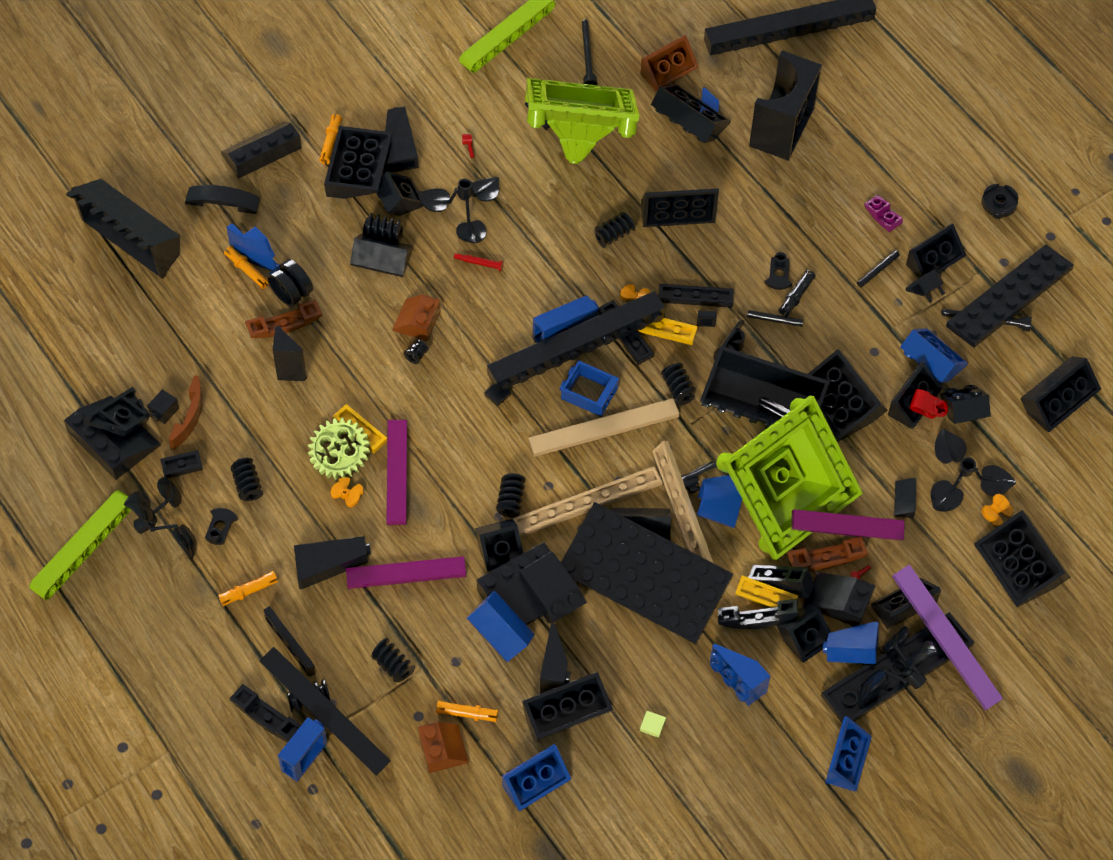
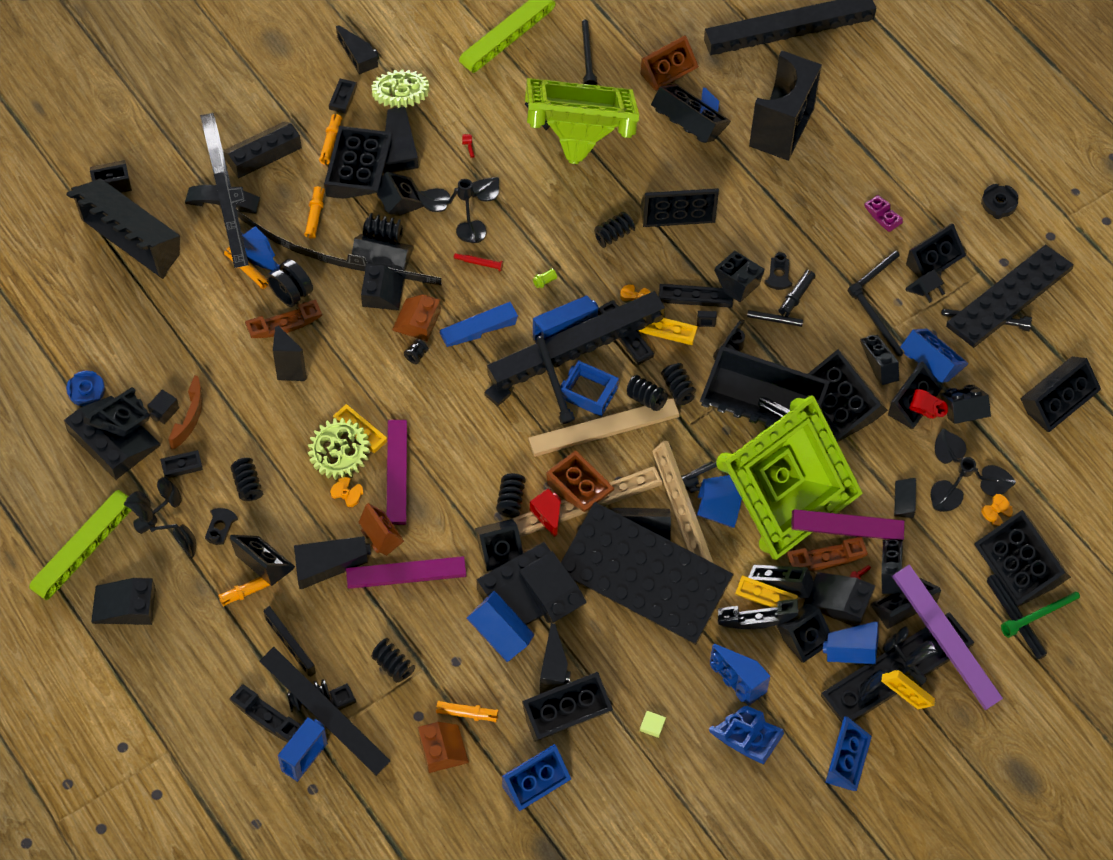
(85, 388): none -> blue tile
(113, 174): none -> black slope
(124, 602): none -> black slope
(227, 195): none -> black sticker
(261, 557): none -> black slope
(316, 206): none -> light orange pin
(342, 95): none -> black plate
(342, 696): none -> black tile
(352, 262): none -> black sticker
(358, 50): none -> black slope
(380, 530): none -> dark orange slope
(381, 288): none -> black slope
(401, 90): none -> yellowish green gear
(484, 322): none -> blue slope
(544, 278): none -> lime pin
(547, 510): none -> red slope
(566, 415): none -> black piece
(578, 482): none -> dark orange slope
(646, 393): none -> black piece
(738, 275): none -> black slope
(749, 734): none -> blue slope
(857, 291): none -> black piece
(881, 359): none -> black slope
(891, 563): none -> black slope
(908, 689): none -> yellow plate
(1011, 627): none -> green piece
(1015, 614): none -> black axle

